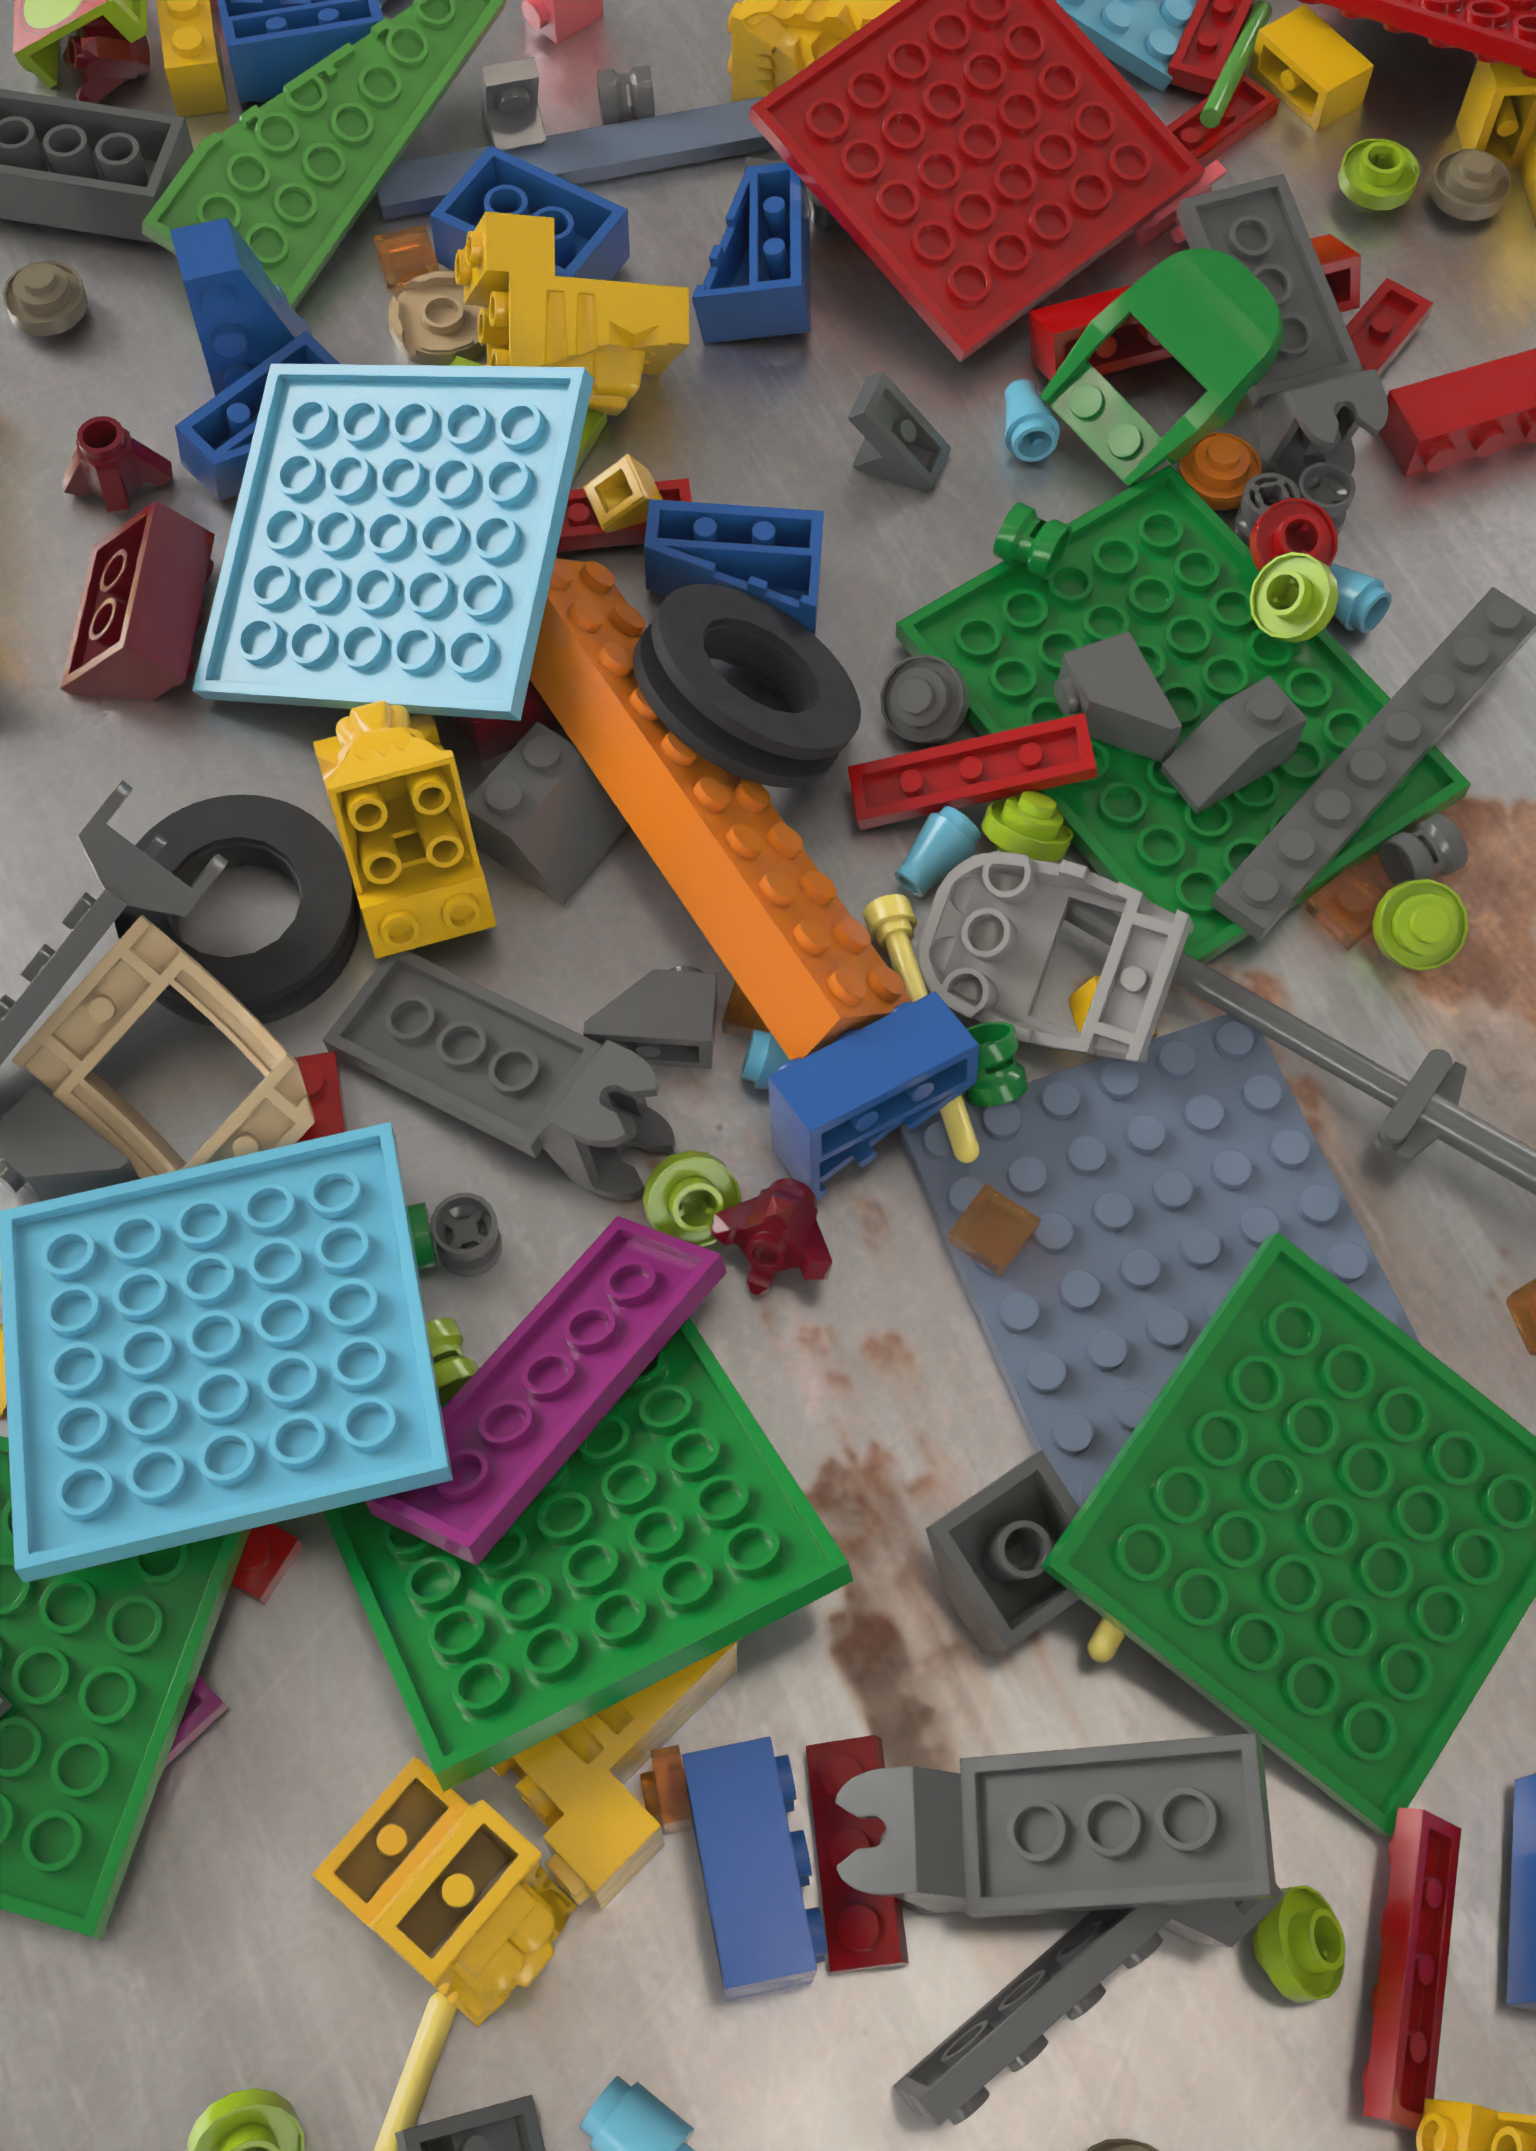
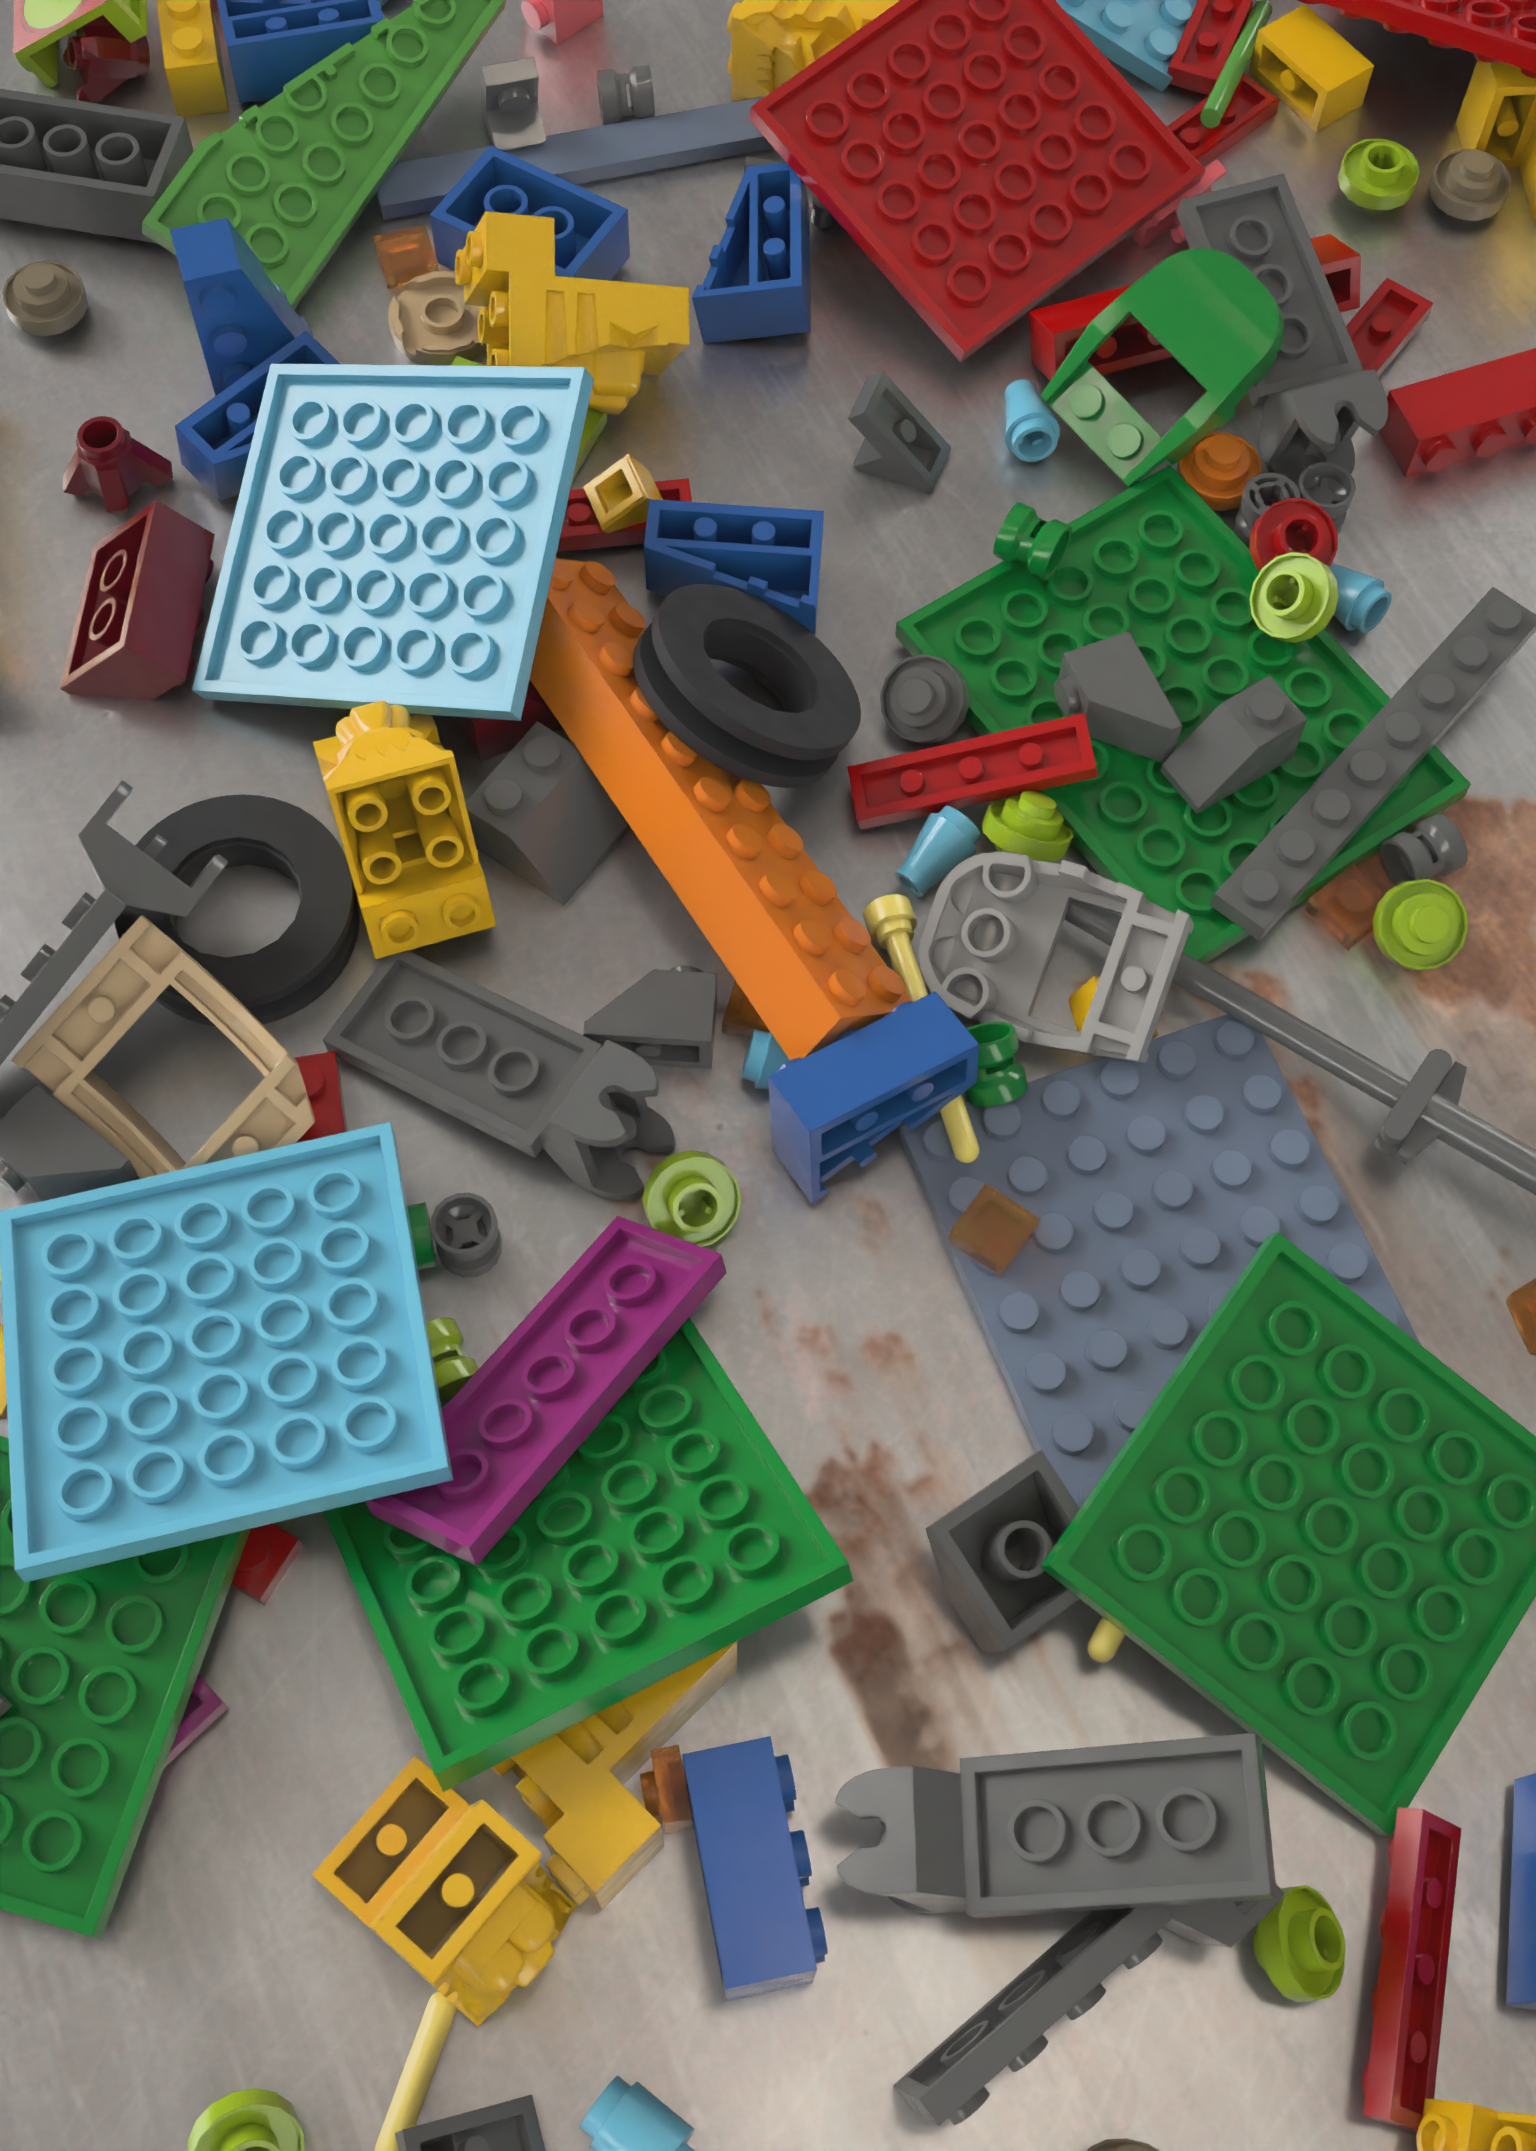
(776, 1234): dark red rock -> none
(860, 1927): red plate -> none

